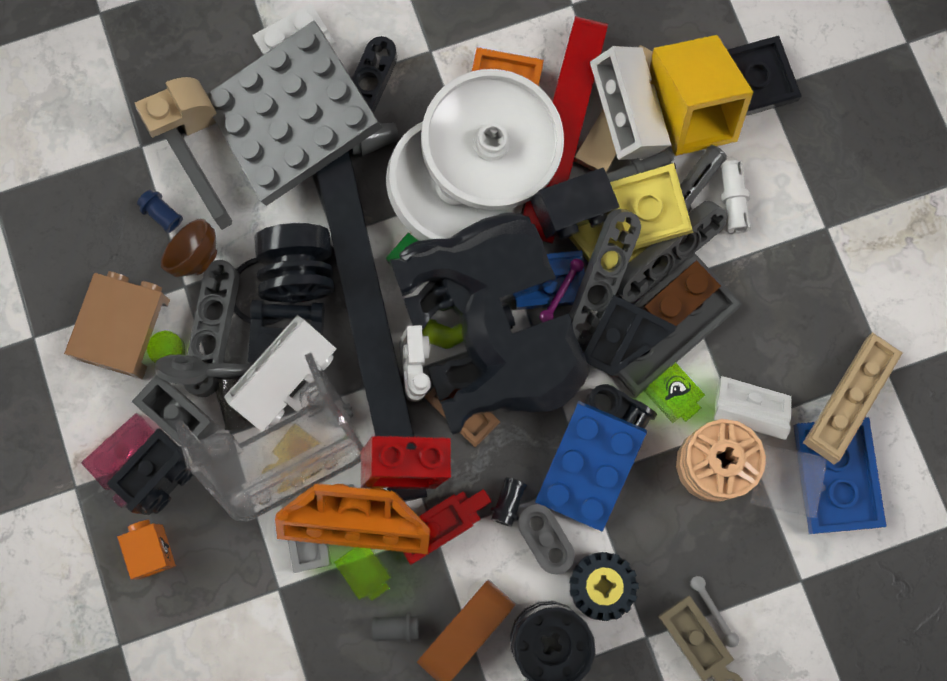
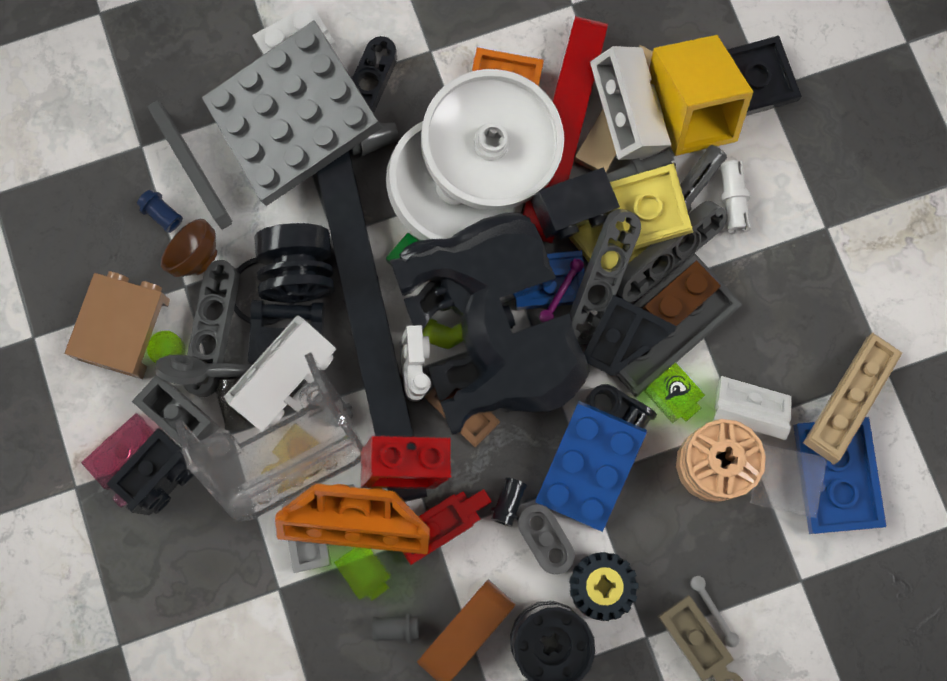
(146, 550): orange brick -> none
(180, 104): tan brick -> none

